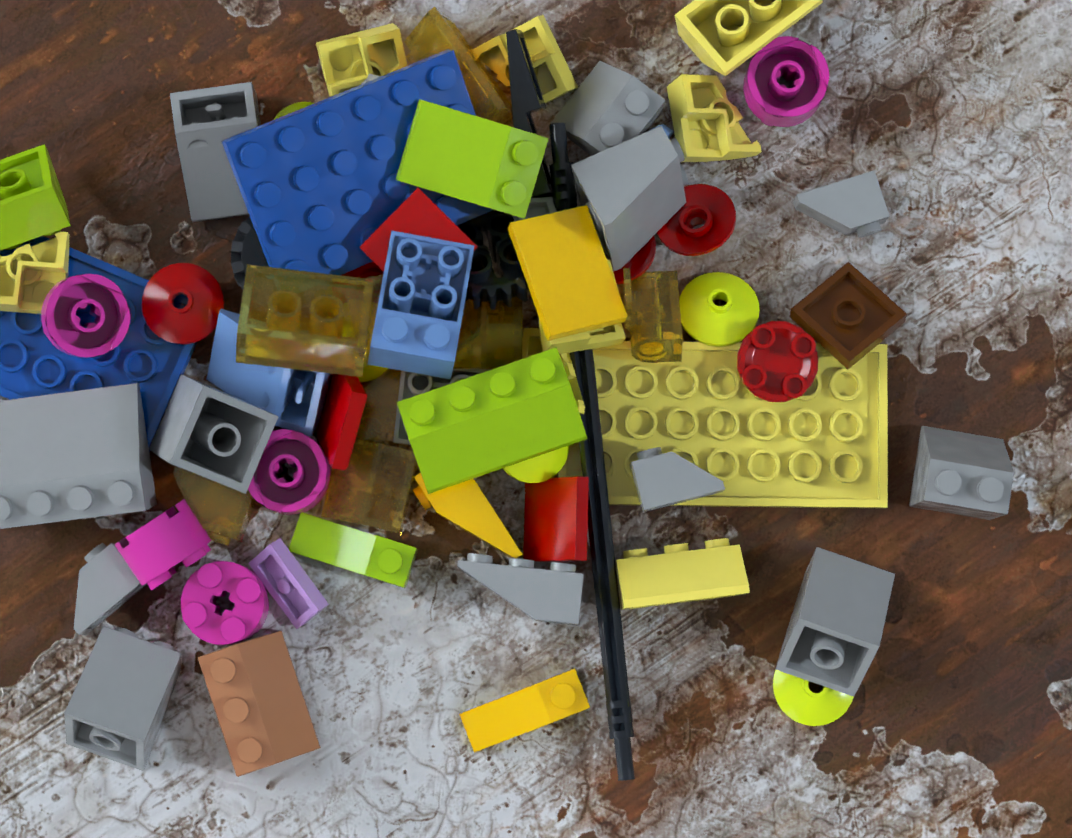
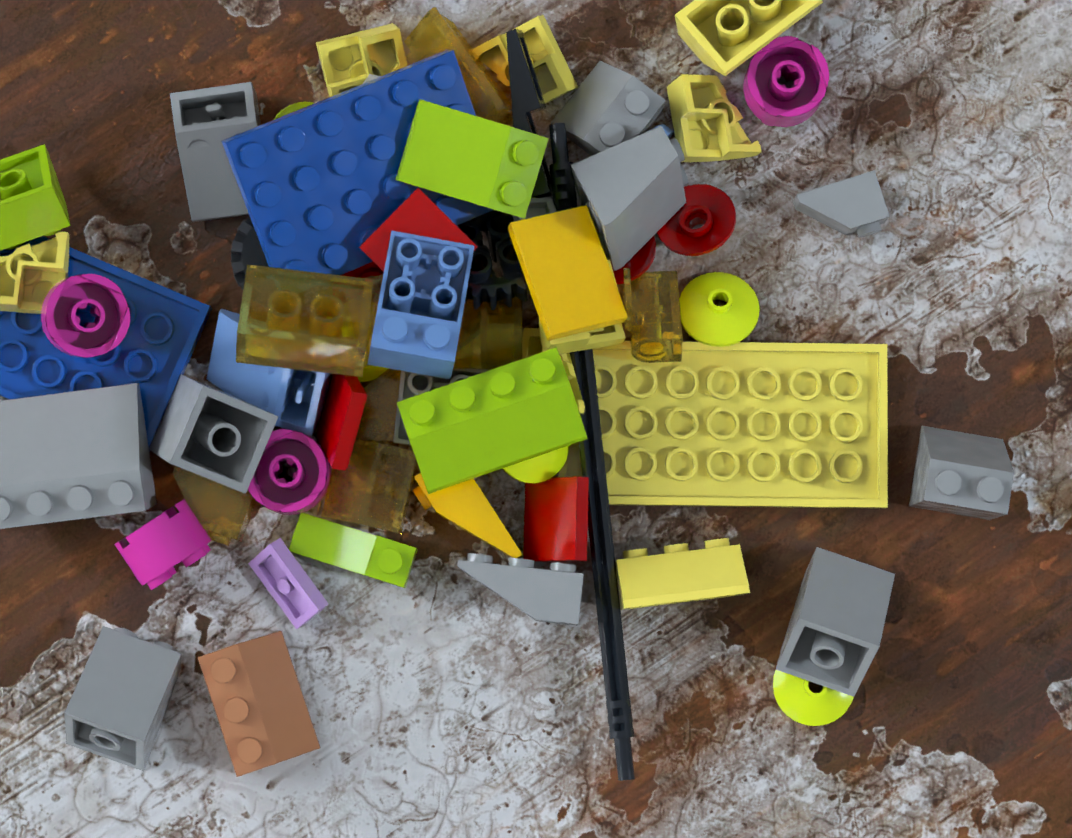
(102, 587): light grey slope -> none
(193, 321): red dish -> none
(202, 612): dark pink brick -> none
(524, 710): yellow slope -> none
(670, 479): light grey slope -> none
(777, 361): red dish -> none
(848, 315): reddish brown plate -> none

